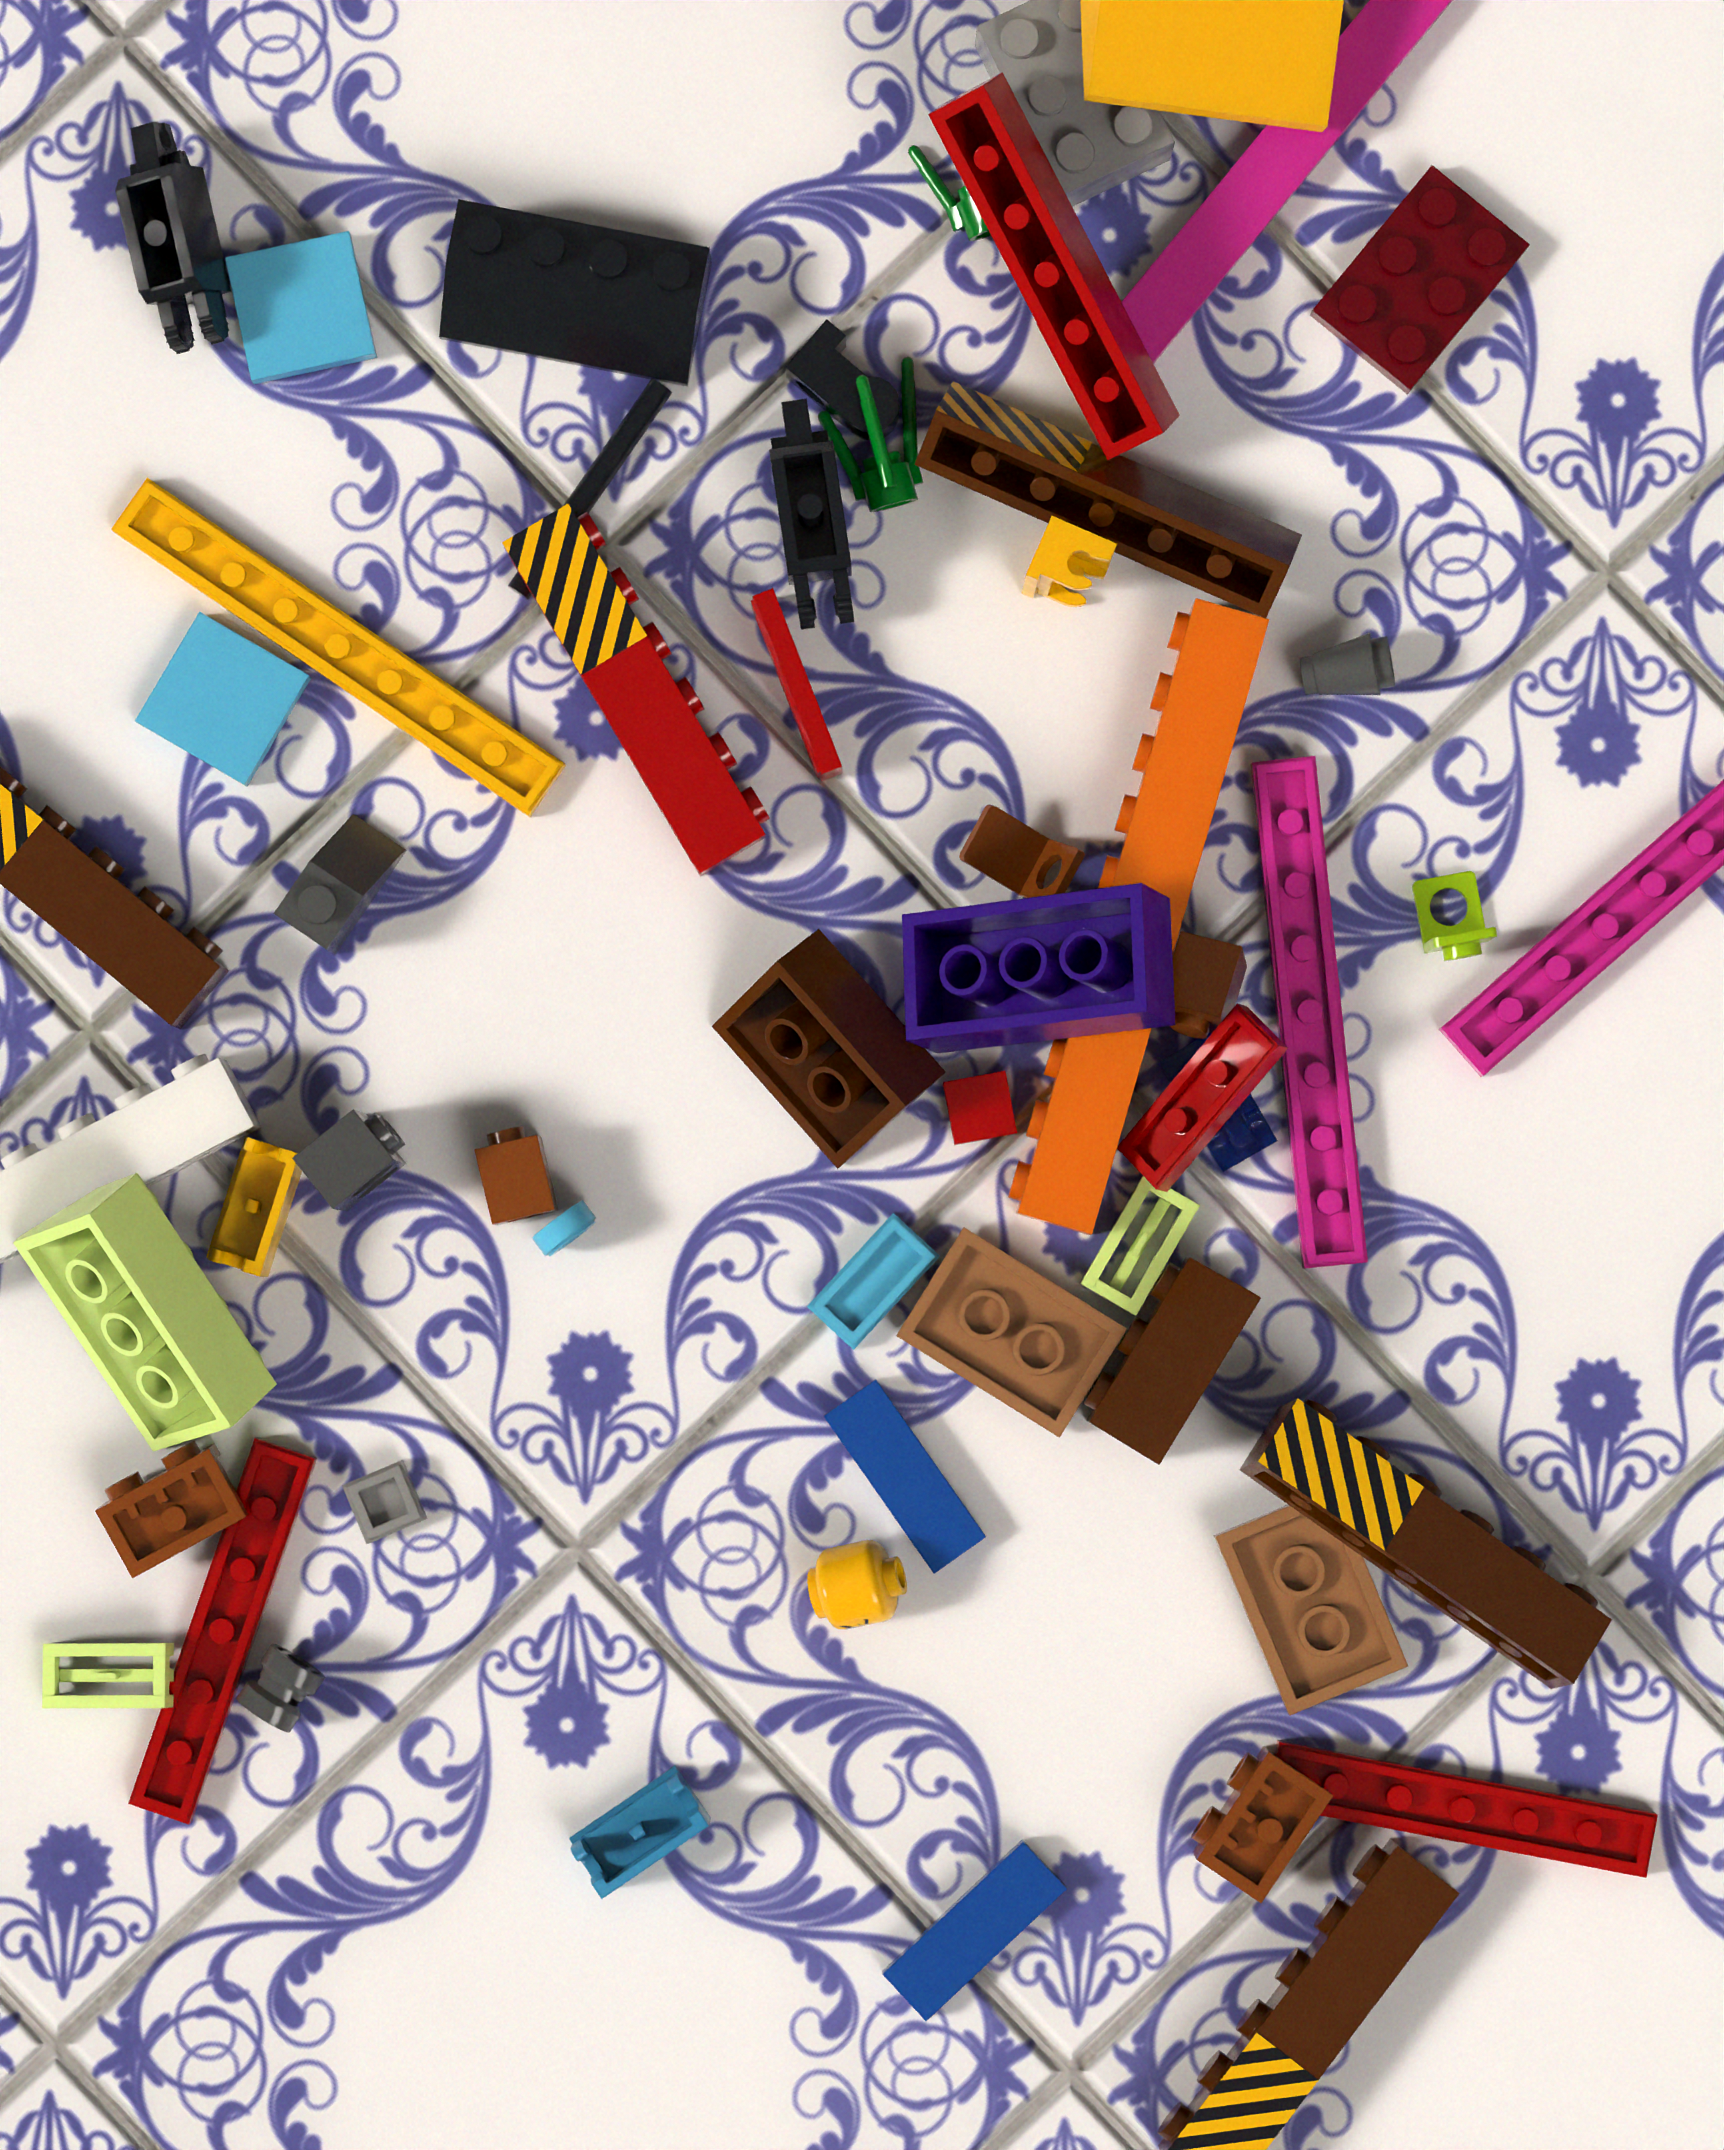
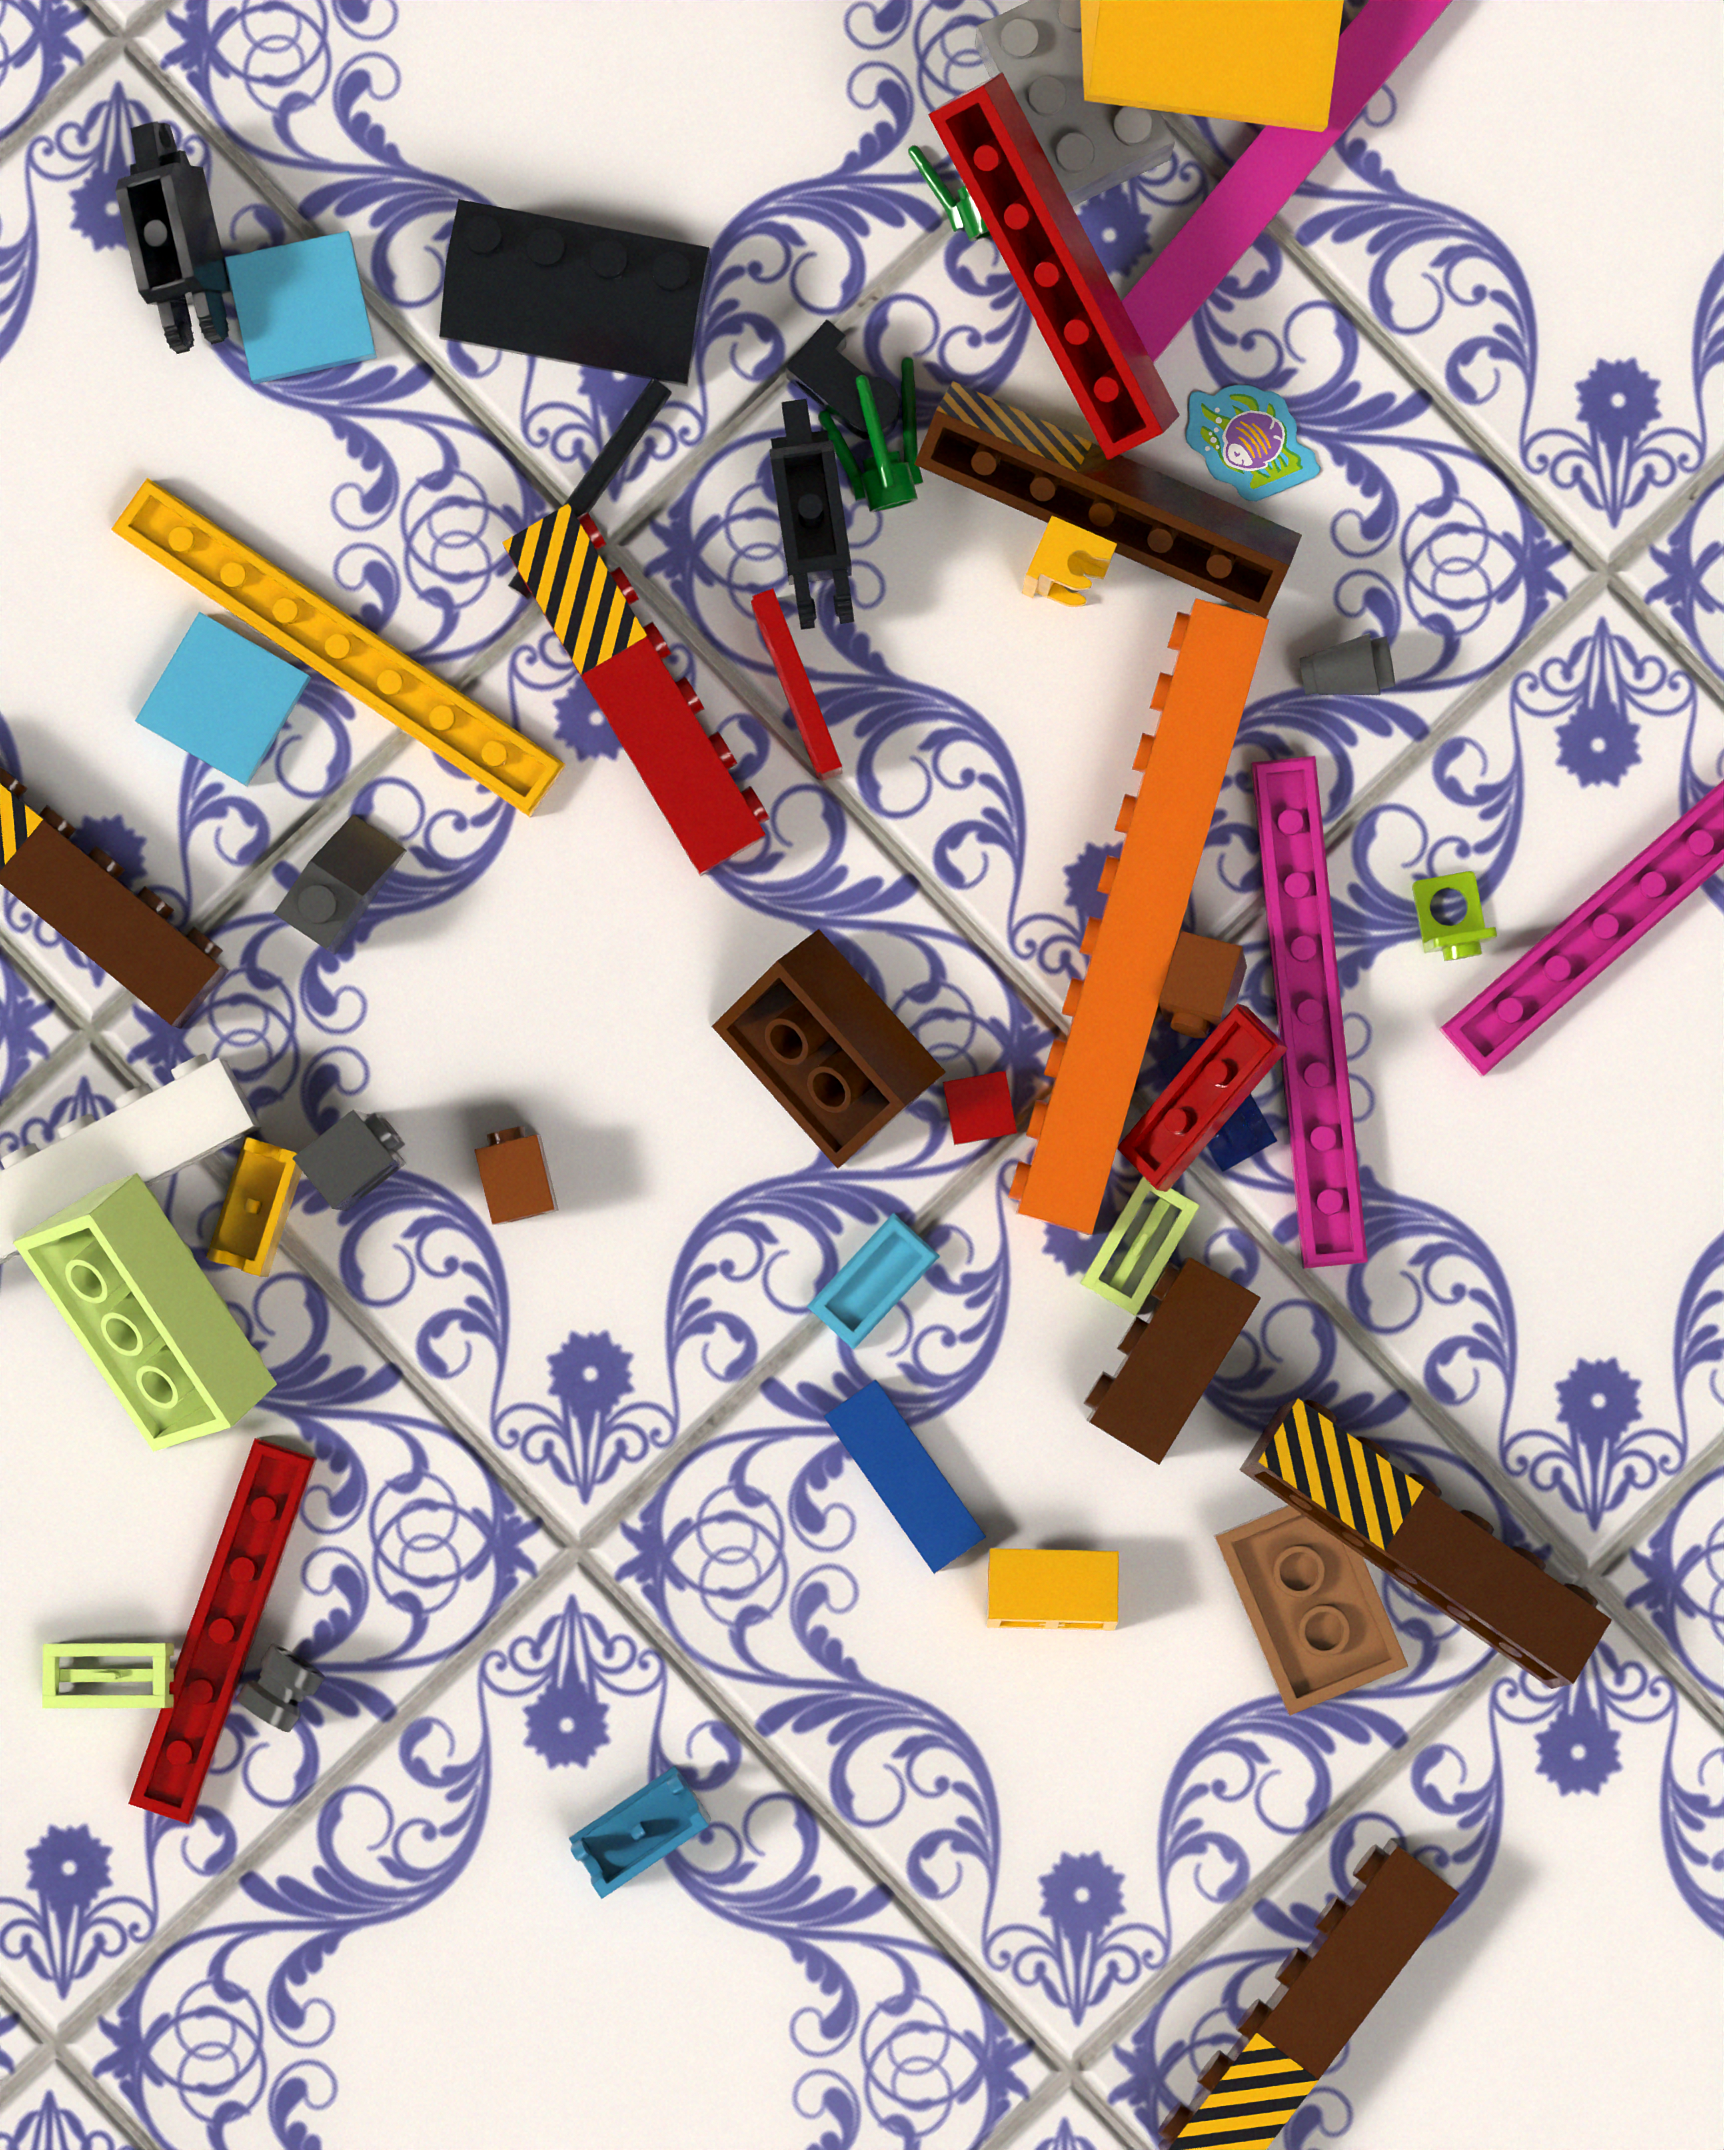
(170, 1510): dark orange bracket -> none
(384, 1501): light grey tile -> none
(564, 1229): medium azure tile -> none
(856, 1584): yellow head -> none
(974, 1930): blue tile -> none
(1011, 1332): medium nougat plate -> none
(1018, 855): dark orange bracket -> none
(1038, 969): dark purple brick -> none
(1052, 1589): none -> yellow hinge
(1249, 441): none -> sticker
(1259, 1823): dark orange bracket -> none
(1419, 279): dark red plate -> none
(1478, 1810): red tile -> none

